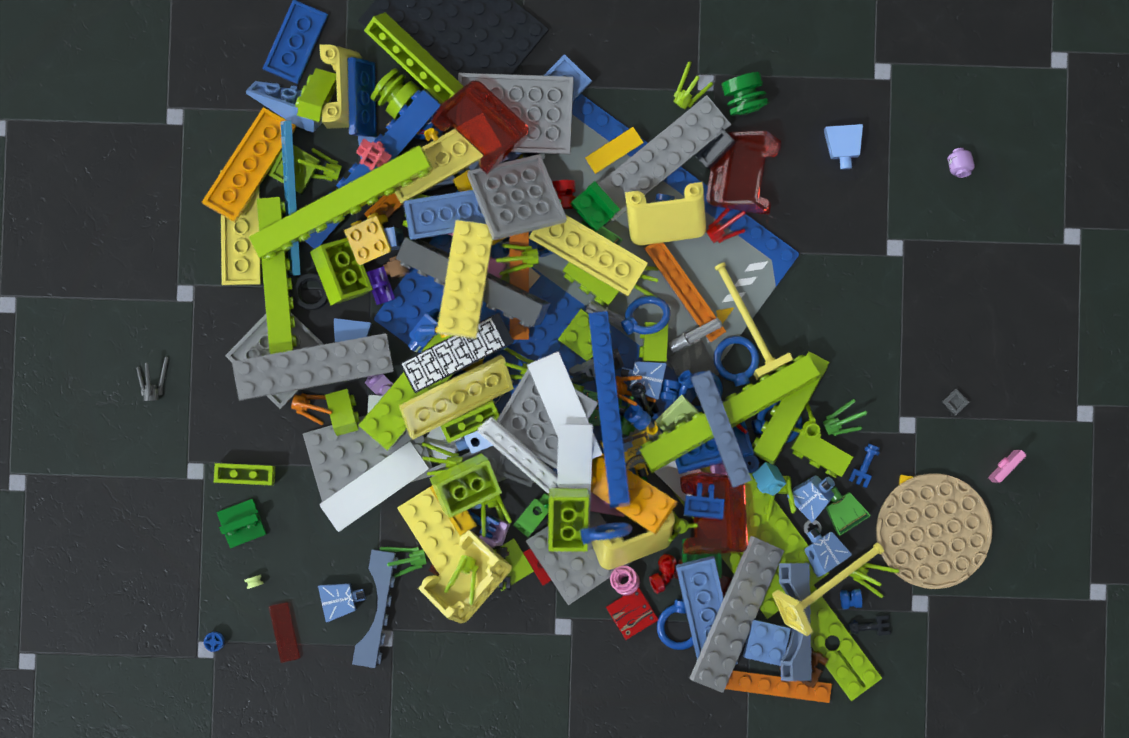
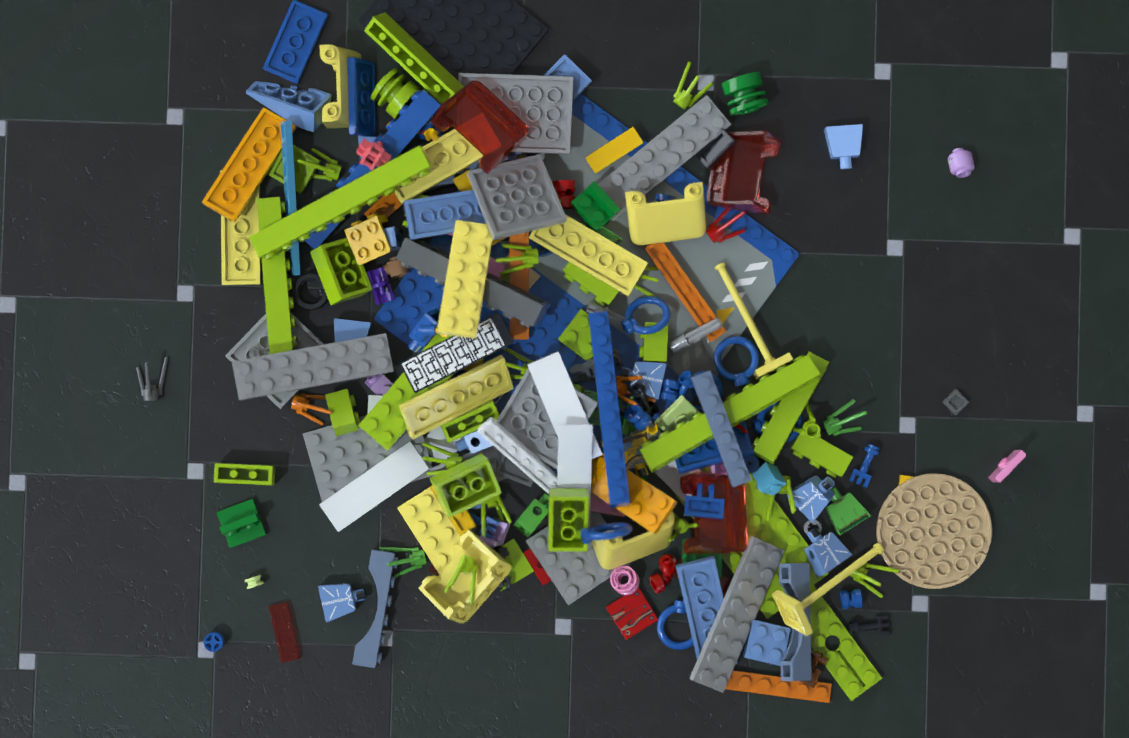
(316, 94): lime brick -> none

